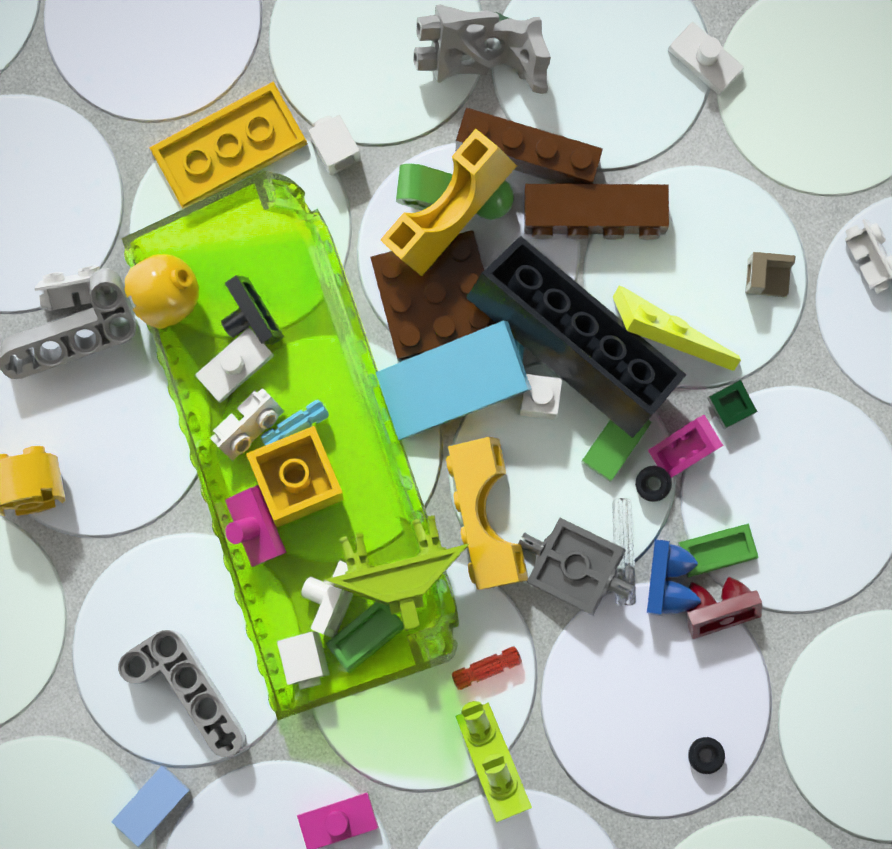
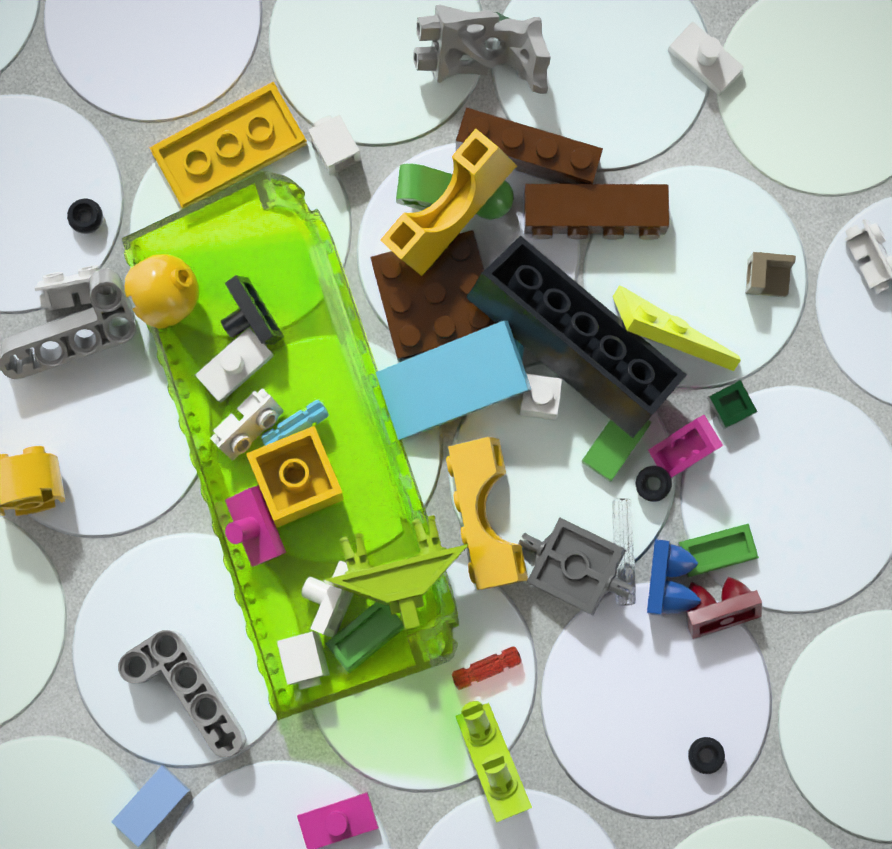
(81, 206): none -> black plate

